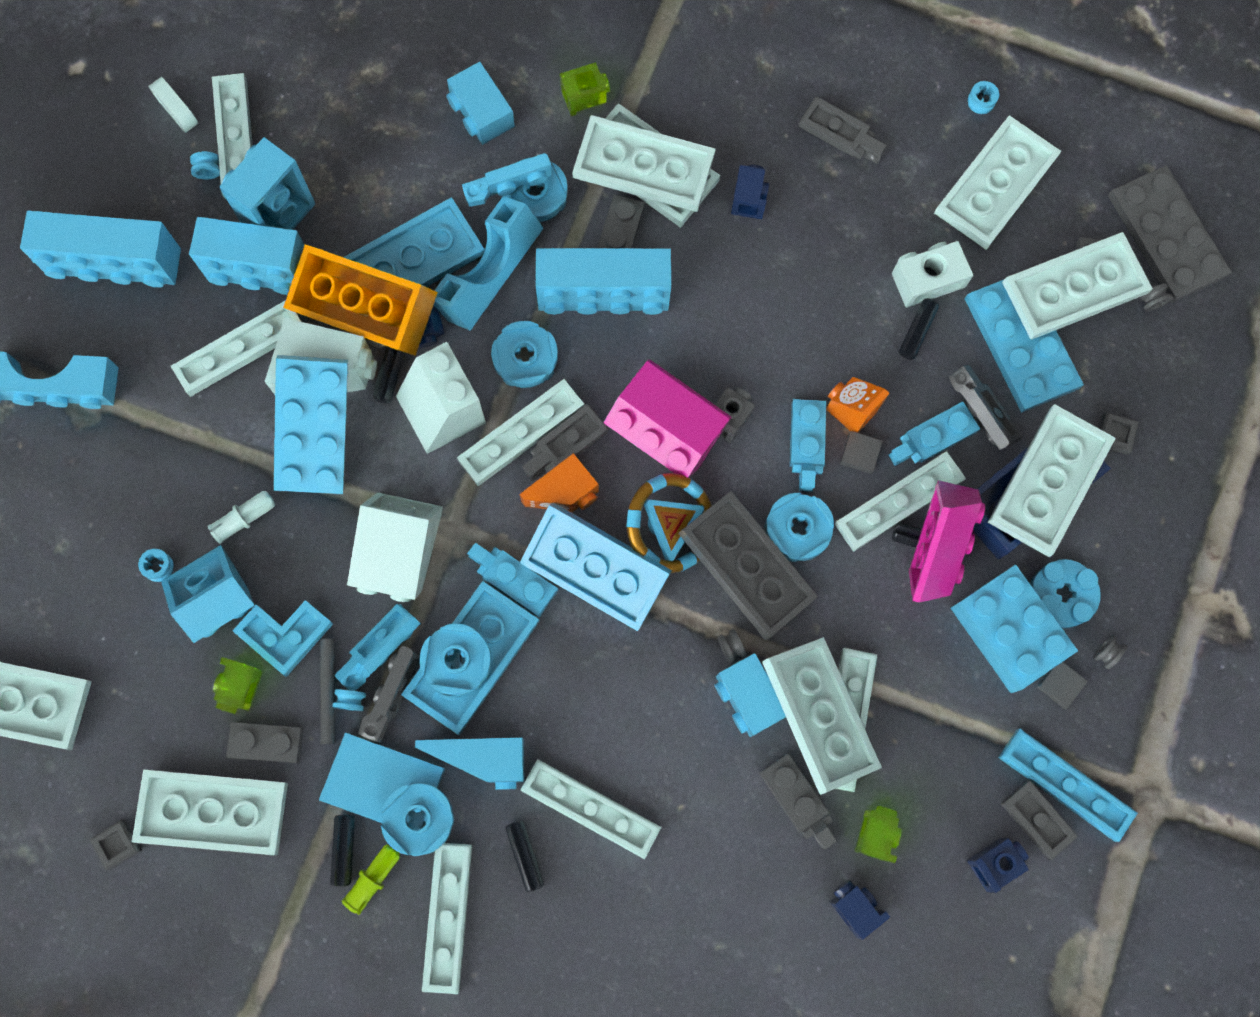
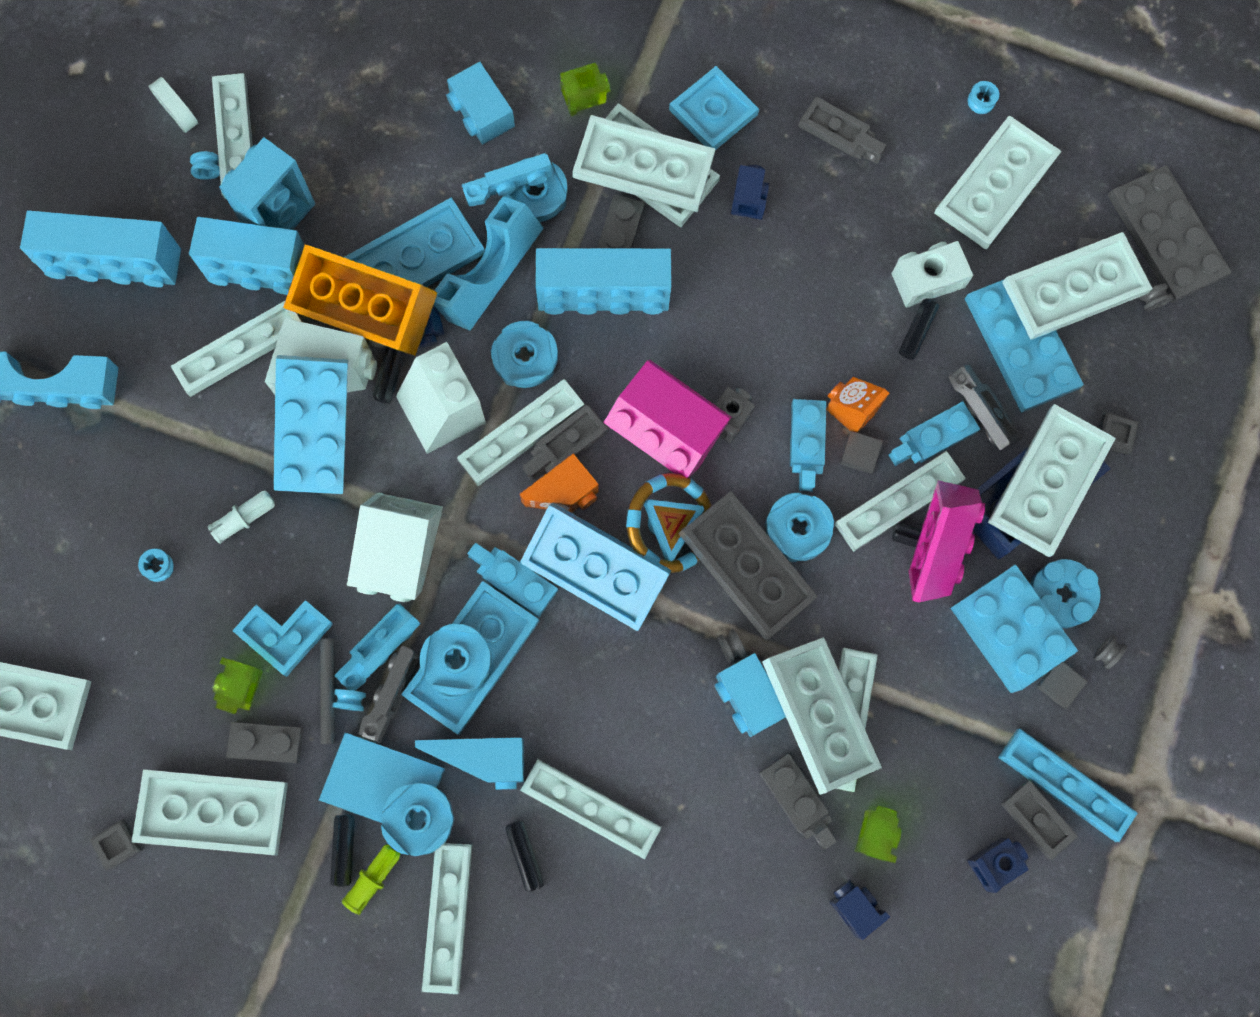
(206, 594): medium azure slope -> none
(713, 109): none -> medium azure plate

